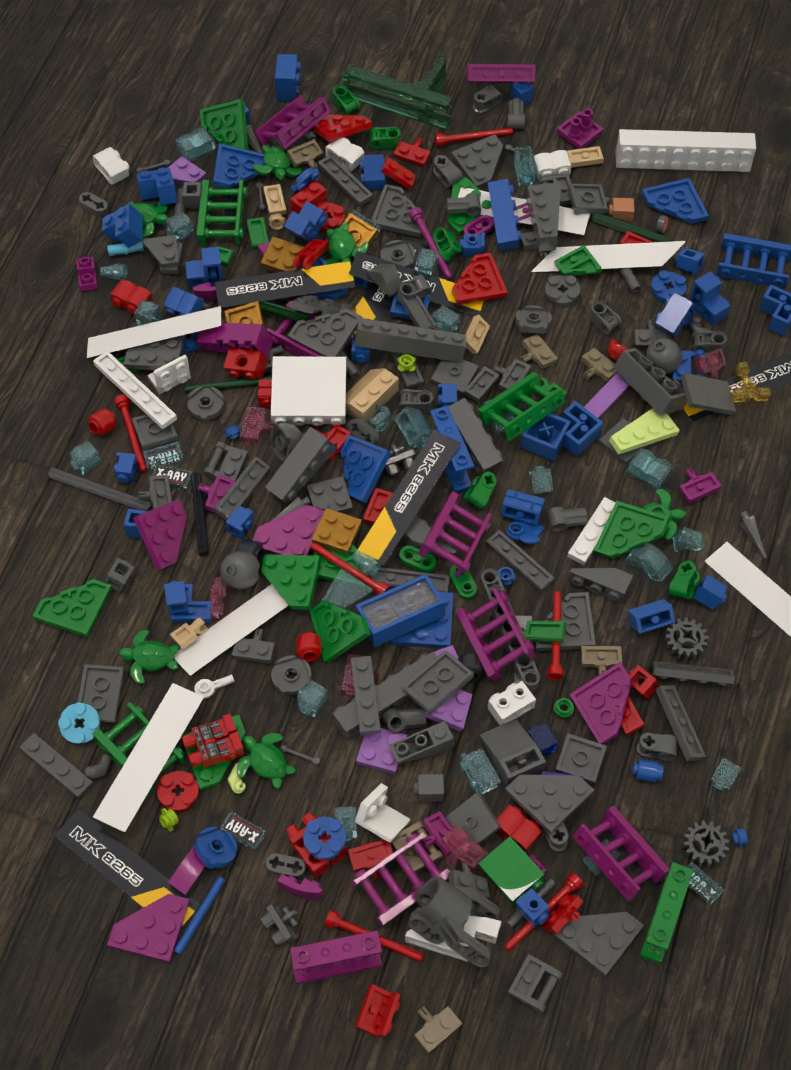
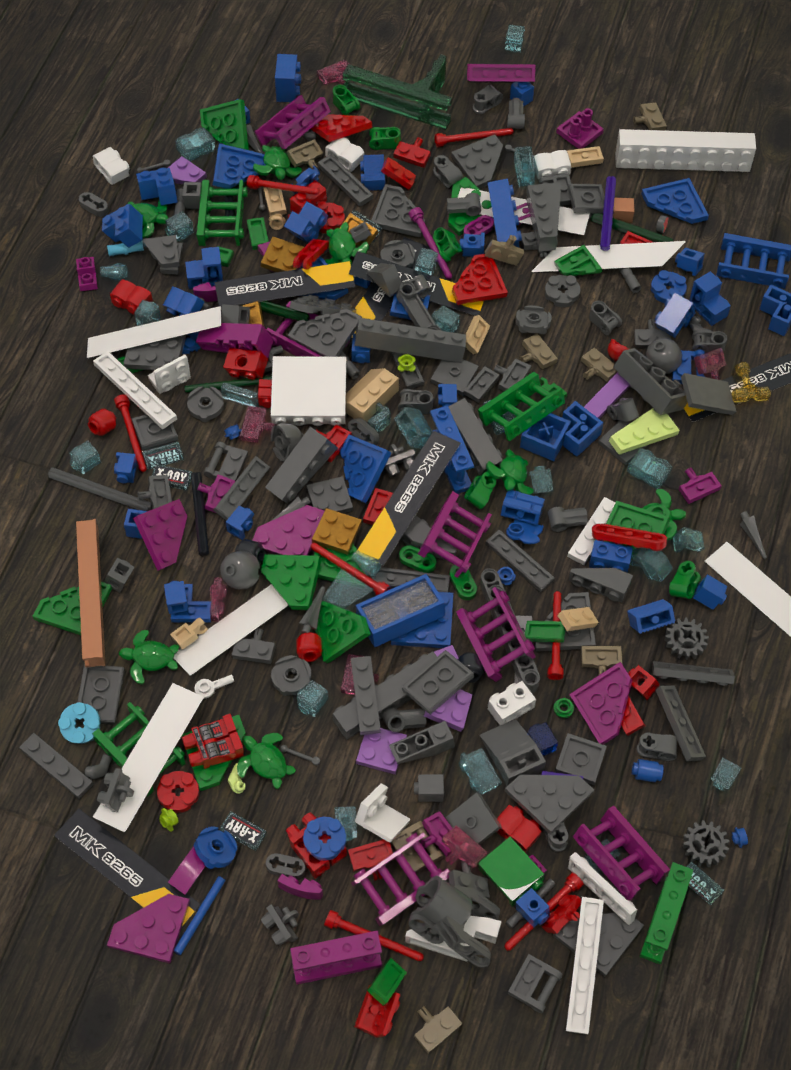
(90, 593): none -> nougat tile
(117, 792): none -> dark grey hips
(235, 314): none -> dark grey brick
(239, 395): none -> clear light blue tile
(255, 182): none -> red piece
(310, 619): none -> dark grey piece
(333, 73): none -> clear pink plate
(360, 232): none -> dark grey plate
(387, 981): none -> green tile
(505, 251): none -> dark tan plate
(512, 472): none -> green animal
(514, 38): none -> clear light blue brick
(577, 619): none -> tan plate
(584, 965): none -> white plate
(608, 213): none -> dark purple axle
(610, 556): none -> blue bracket
(623, 908): none -> white plate
(624, 410): none -> dark grey piece
(629, 536): none -> red plate
(651, 117): none -> dark tan plate

